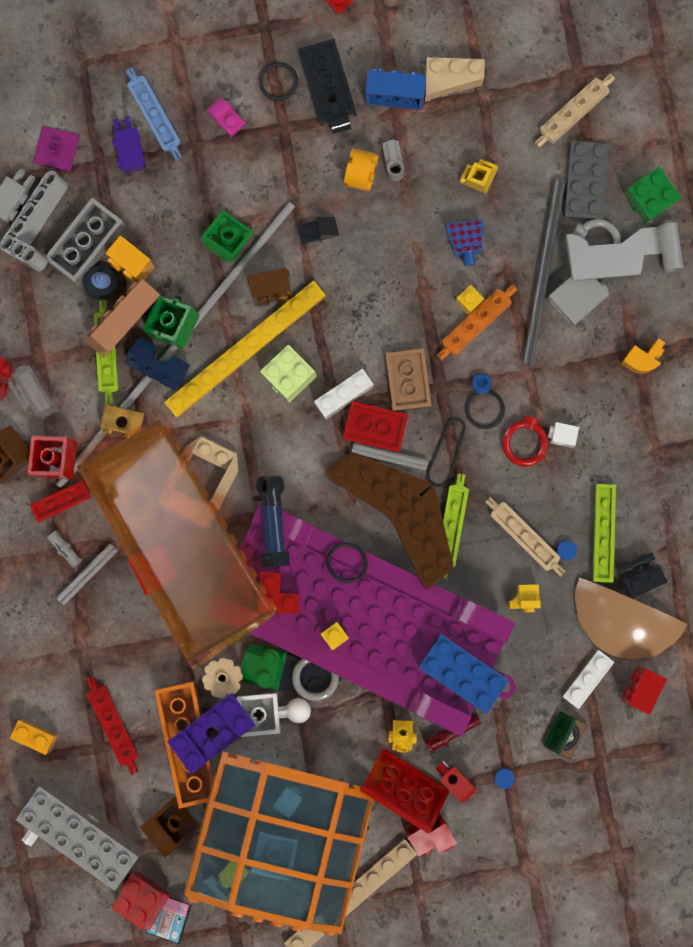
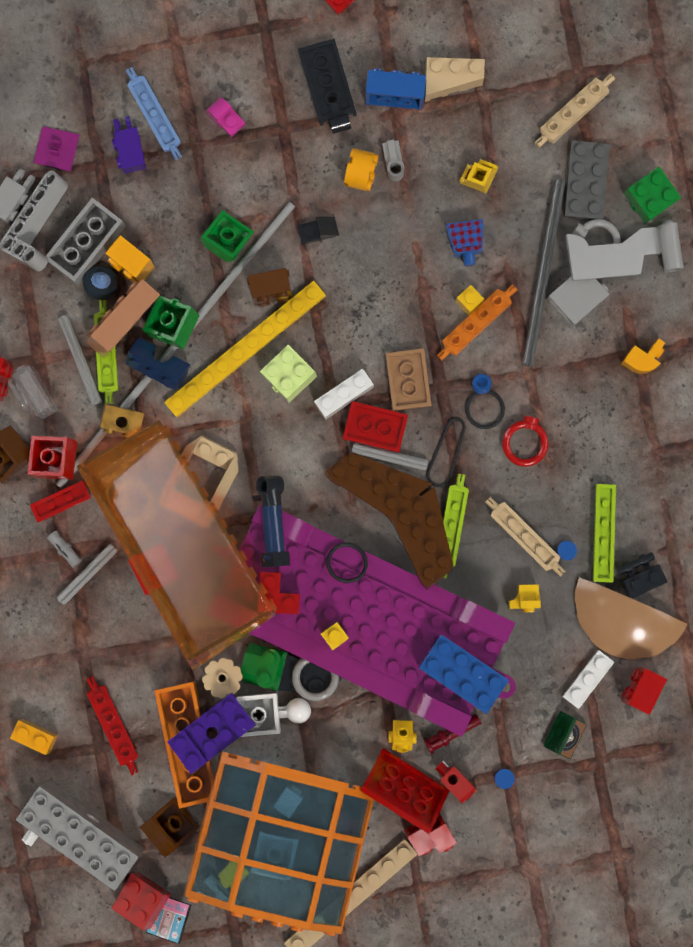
(80, 360): none -> light grey axle
(281, 65): black piece -> none
(563, 434): white brick -> none

